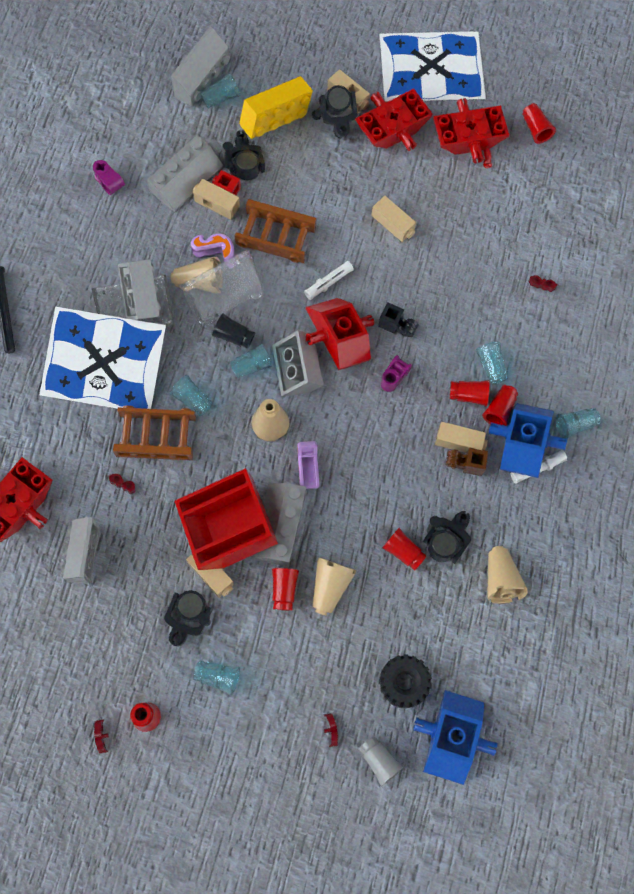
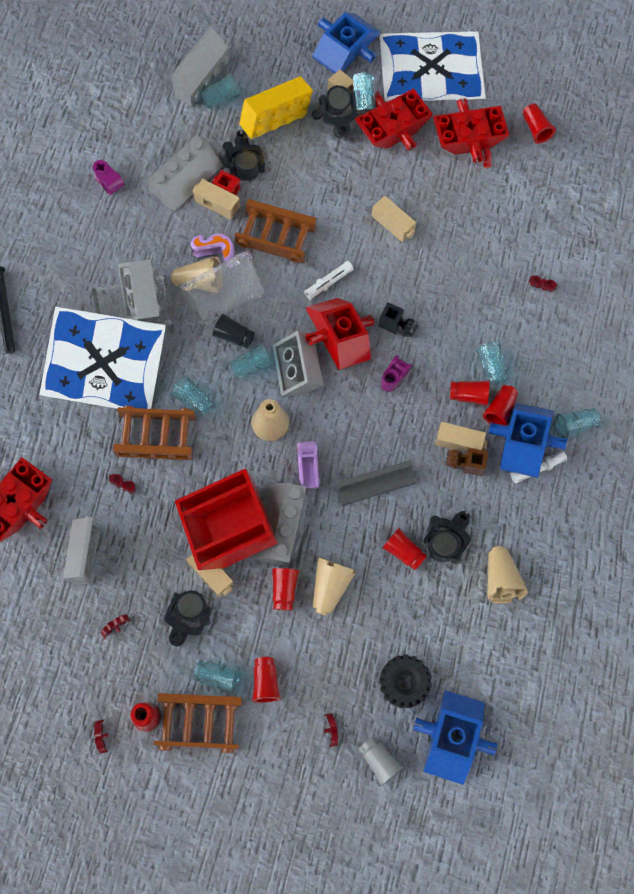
(114, 625): none -> dark red piece
(189, 703): none -> dark orange fence
(265, 681): none -> red plant
(345, 42): none -> blue slope
(364, 91): none -> clear light blue slope
(375, 483): none -> dark grey fence

